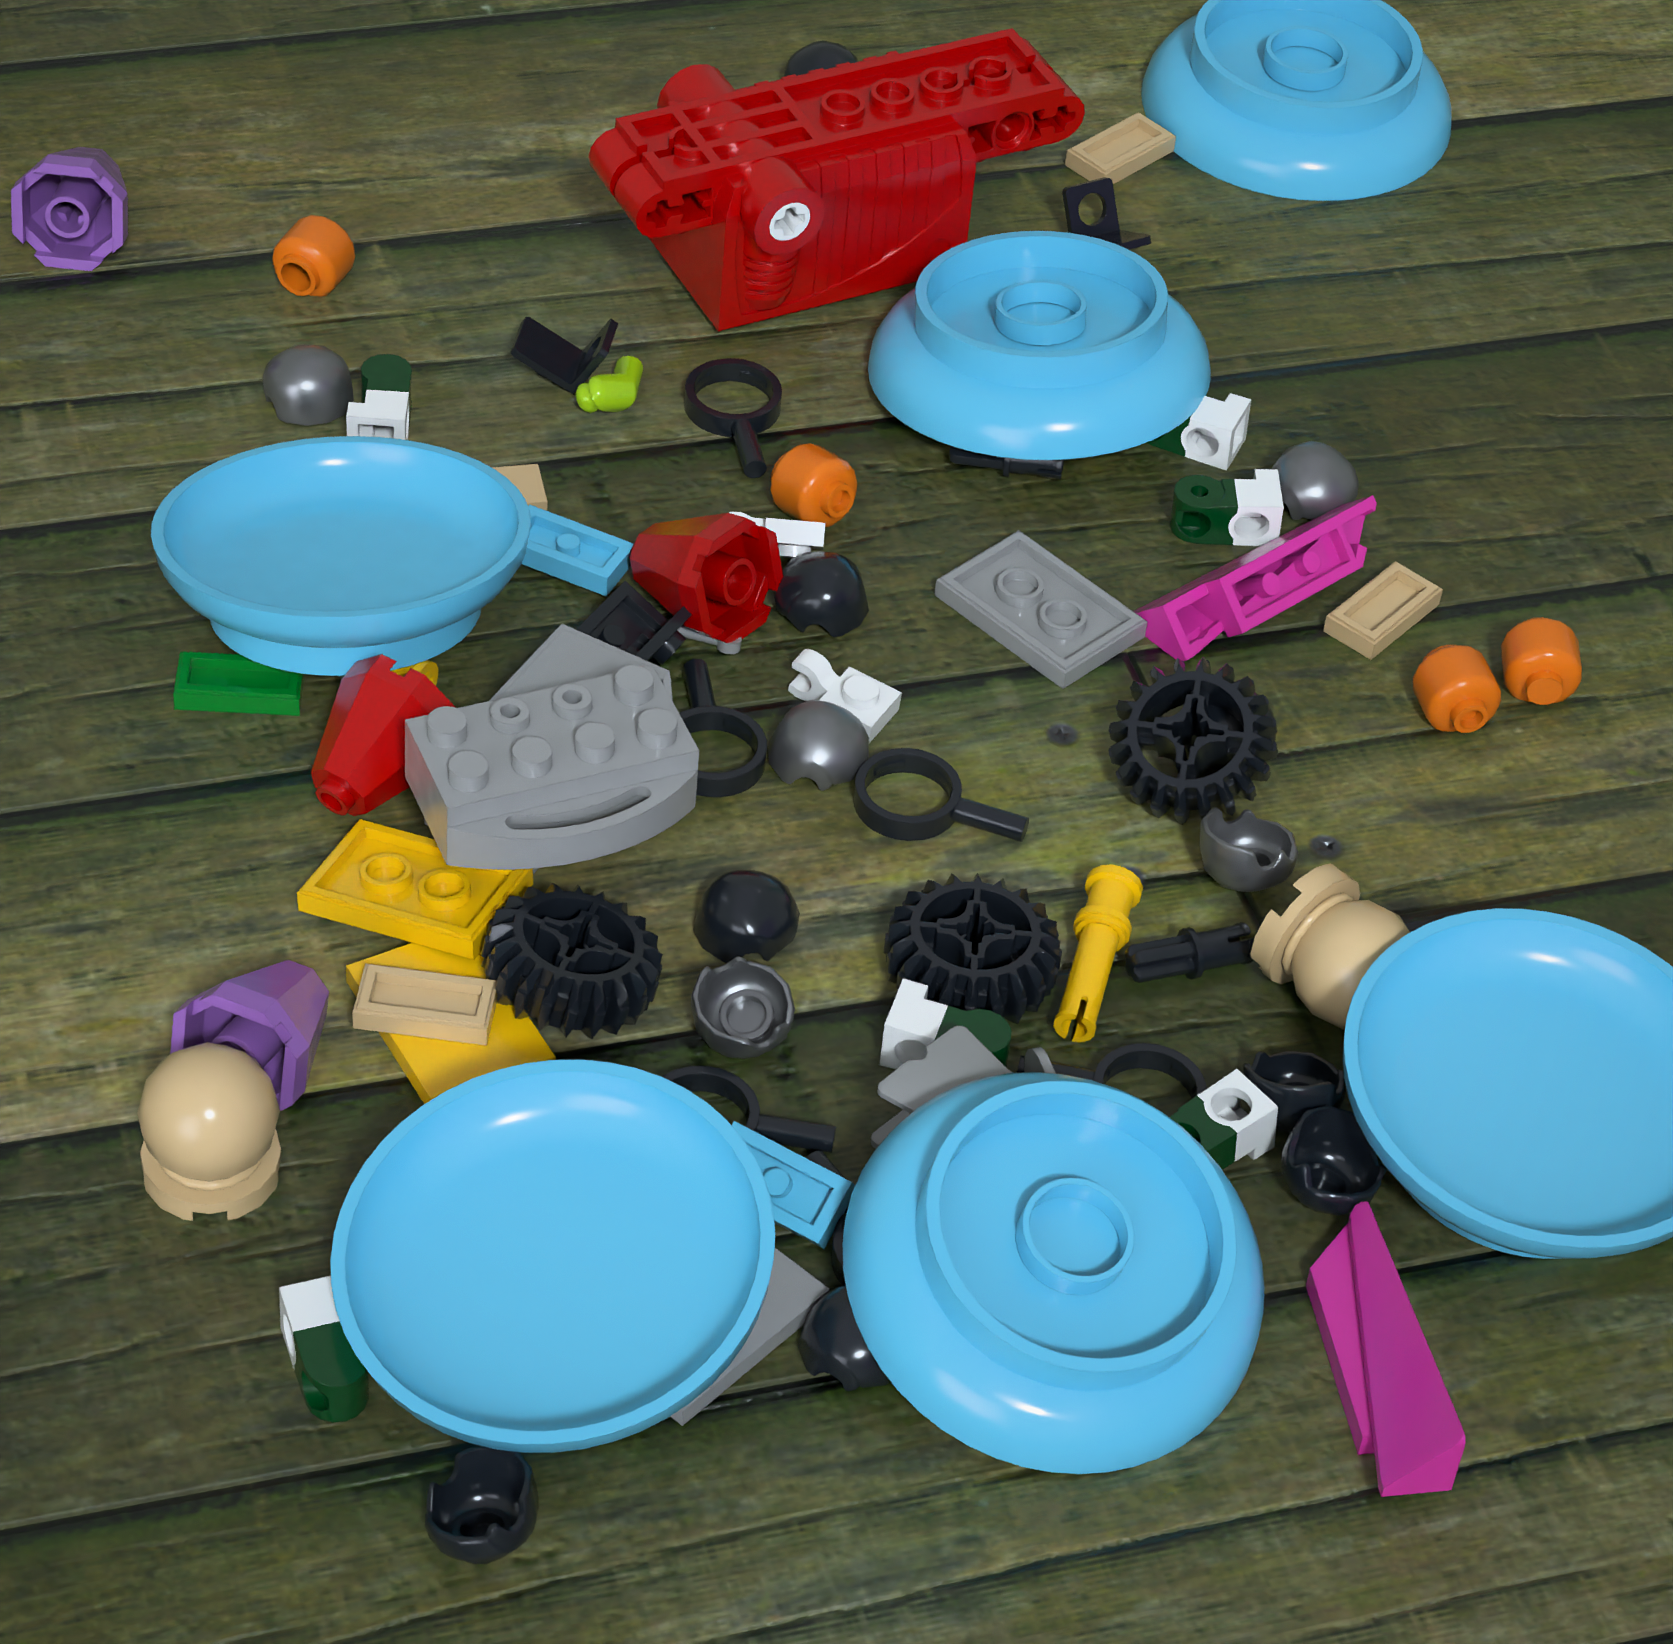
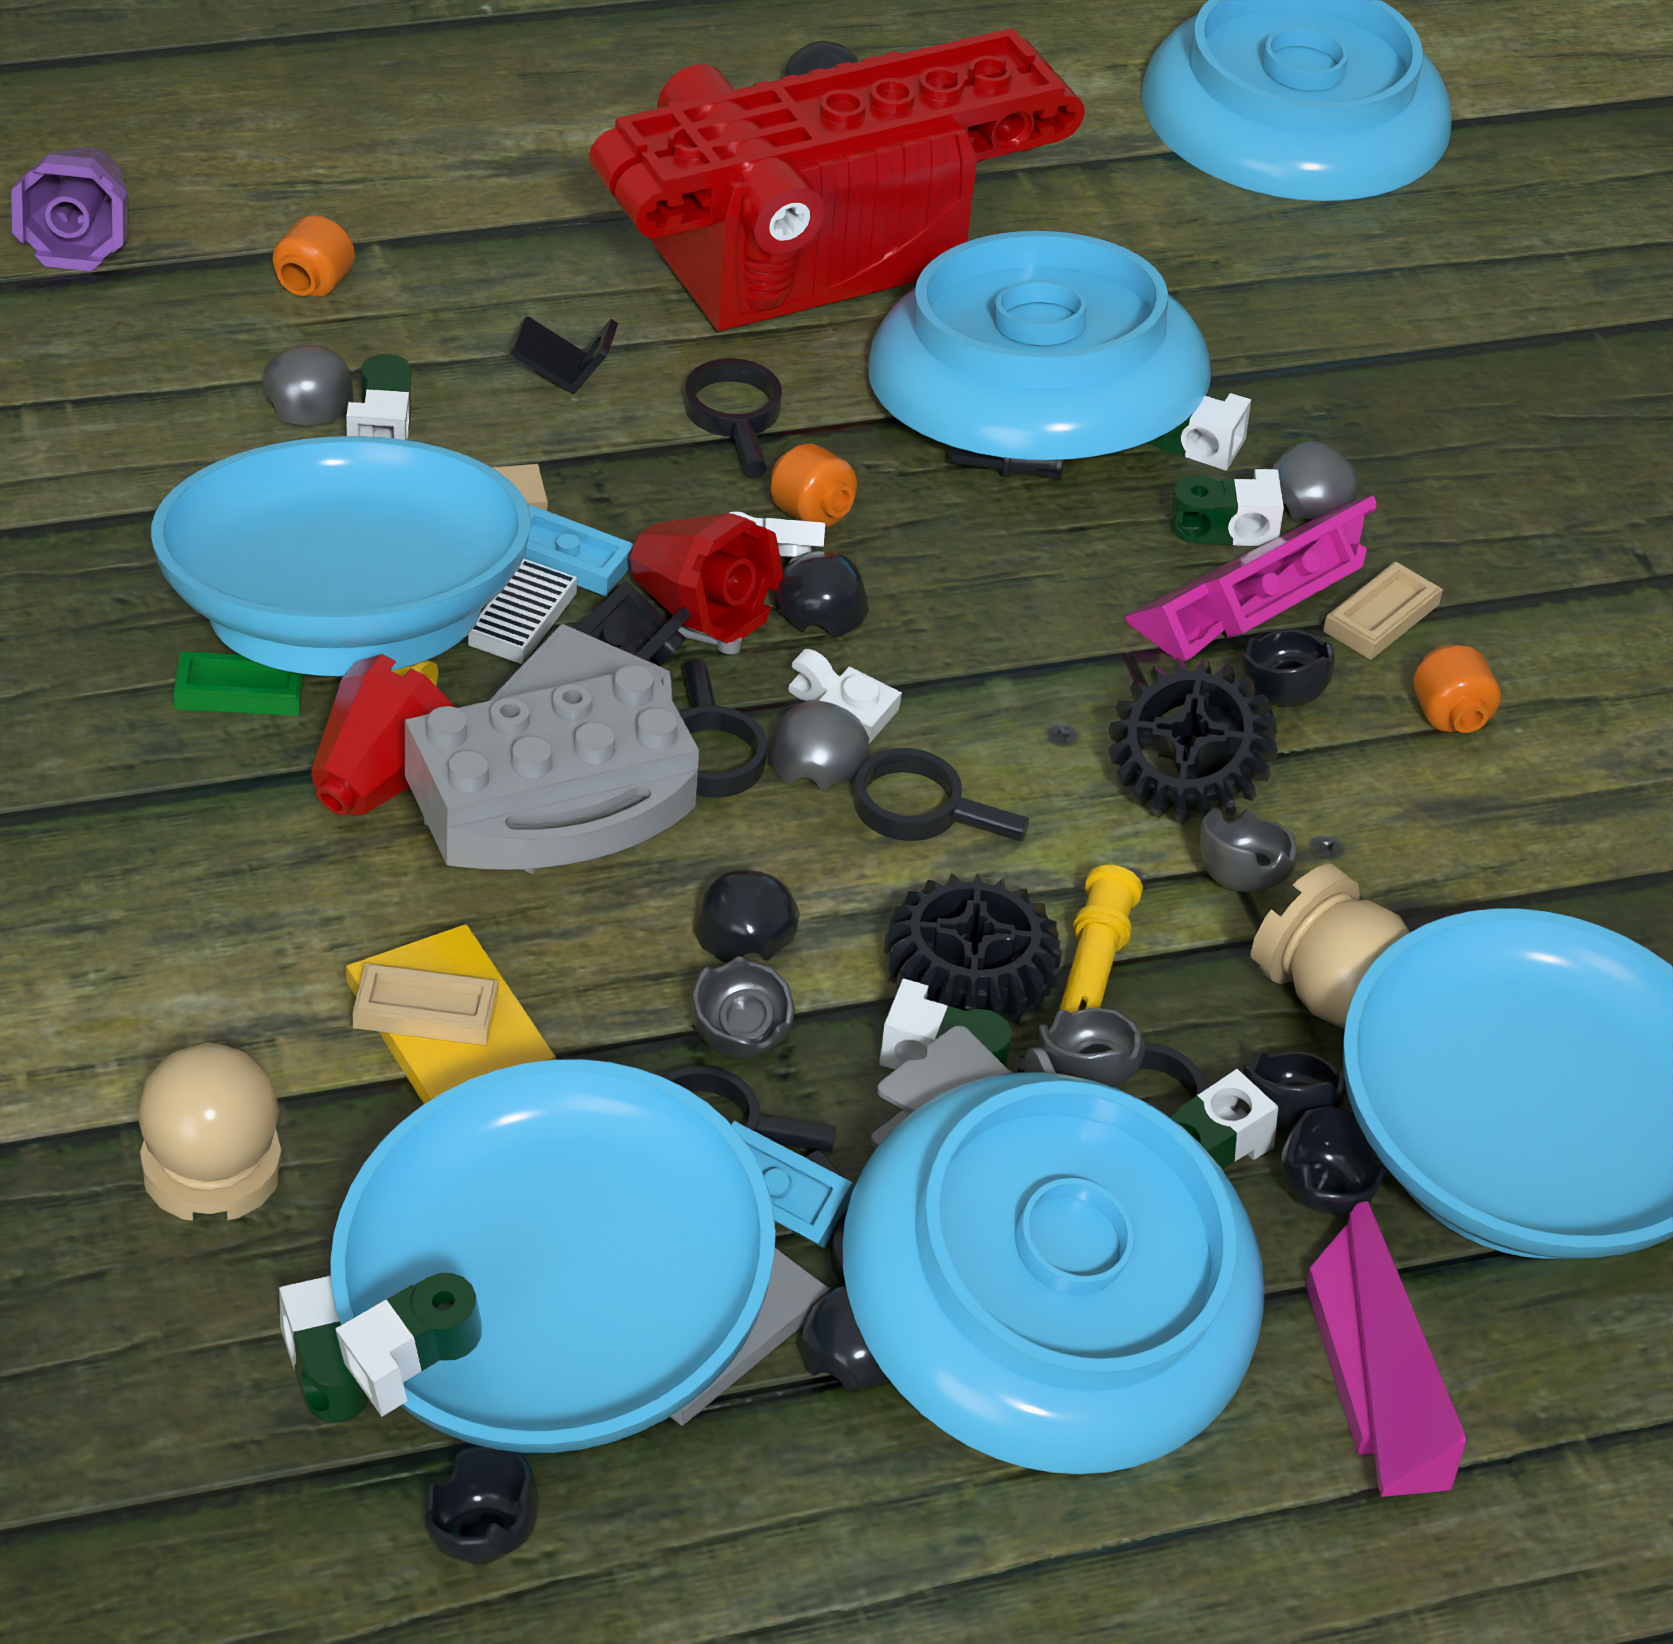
(266, 1014): medium lavender cone -> none
(406, 891): yellow tile -> none
(408, 1335): none -> leg
(523, 612): none -> white tile
(572, 960): black gear -> none
(612, 391): lime arm -> none
(1040, 609): light grey tile -> none
(1094, 1045): none -> flat silver hair
(1107, 226): black bracket -> none
(1121, 149): tan tile -> none
(1189, 953): black axle -> none
(1289, 666): none -> black hair
(1541, 661): orange head -> none

